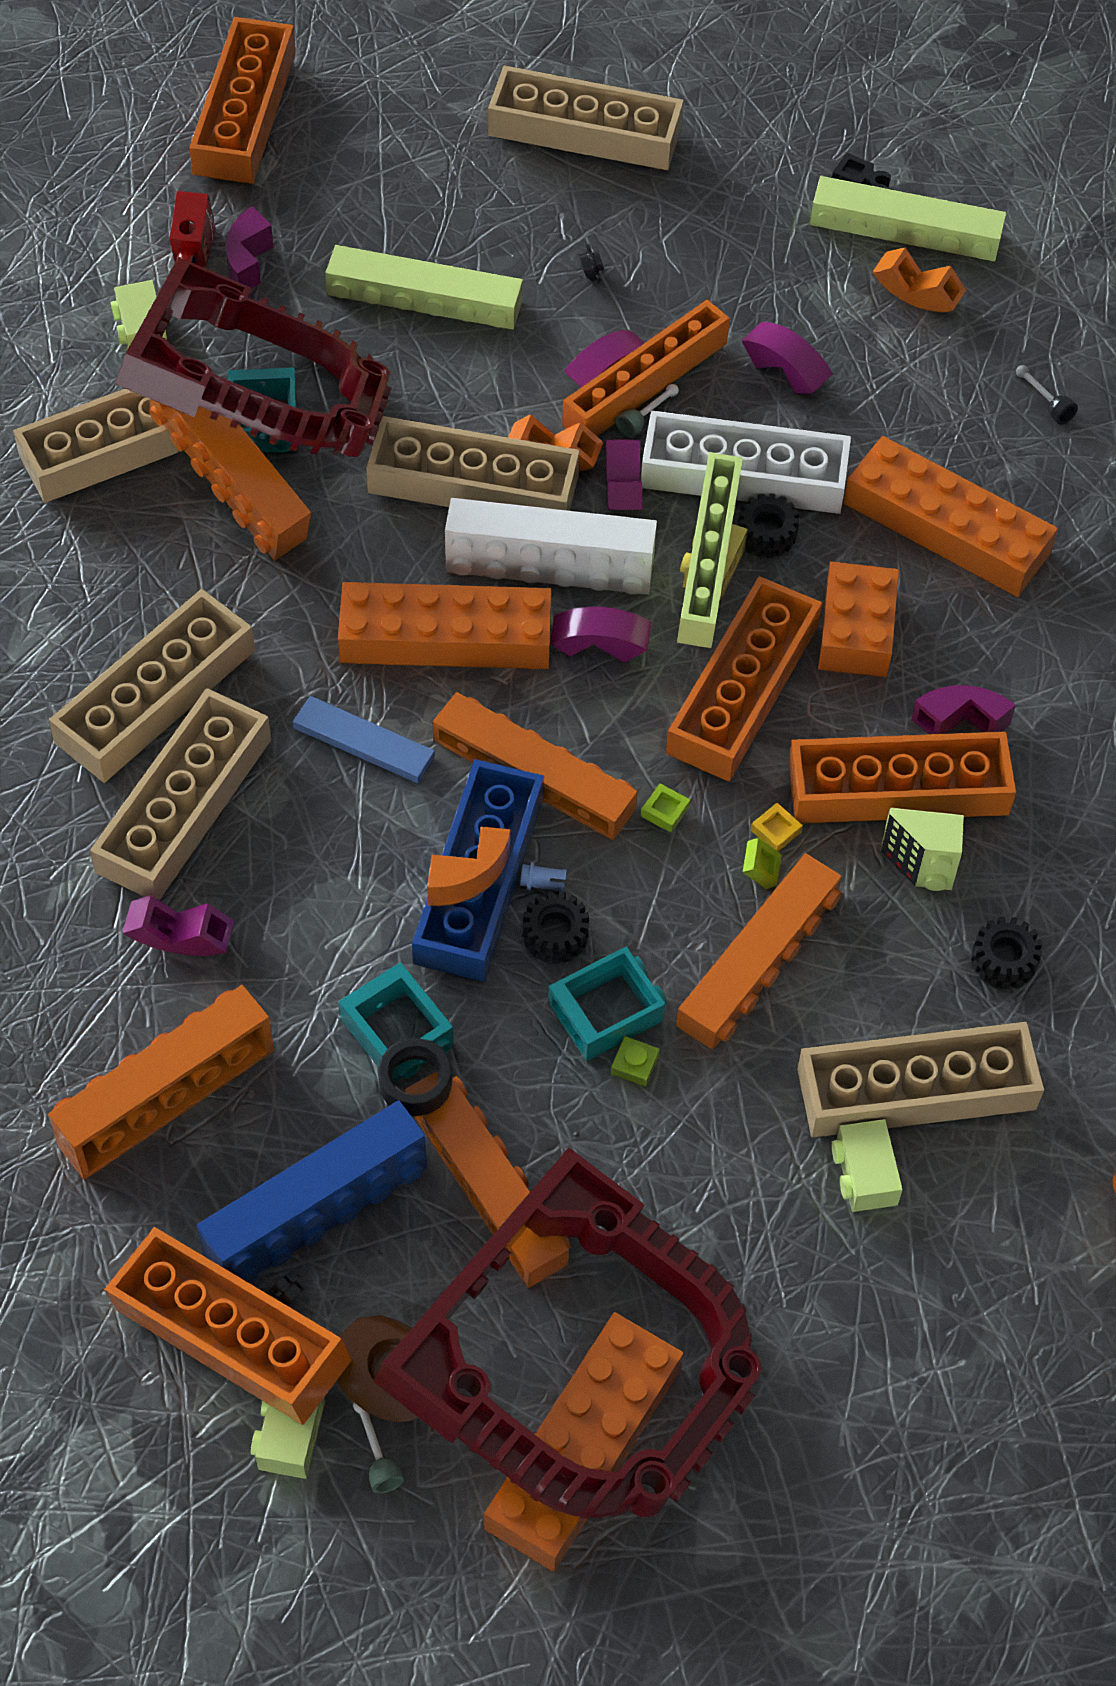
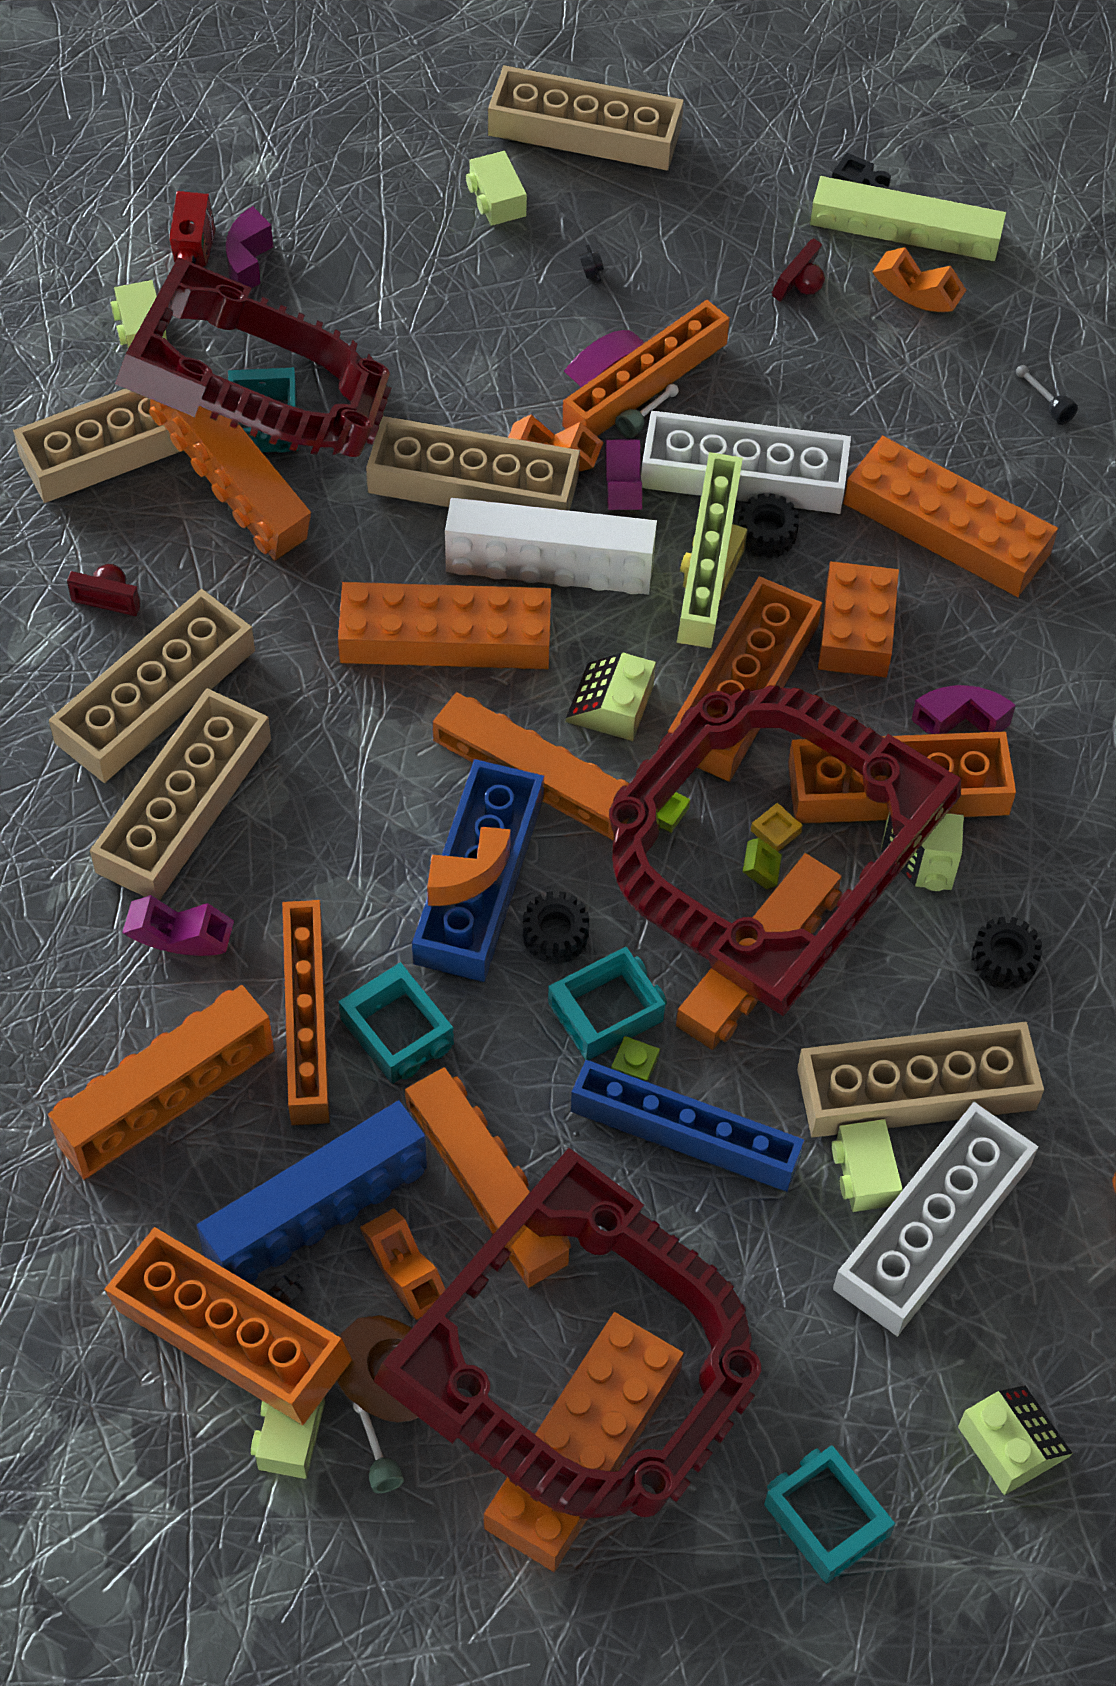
(104, 590): none -> dark red tile
(243, 100): orange brick -> none
(305, 1013): none -> orange brick
(364, 739): medium blue tile -> none
(405, 1268): none -> orange brick
(410, 1050): black tyre -> none
(424, 287): yellowish green brick -> none
(497, 188): none -> yellowish green brick
(540, 877): light blue pin -> none
(610, 629): magenta brick -> none
(613, 695): none -> yellowish green slope
(686, 1125): none -> blue brick
(780, 347): magenta brick -> none
(785, 962): none -> dark red arch
(801, 273): none -> dark red tile
(853, 1548): none -> teal window
(935, 1218): none -> white brick
(1013, 1437): none -> yellowish green slope

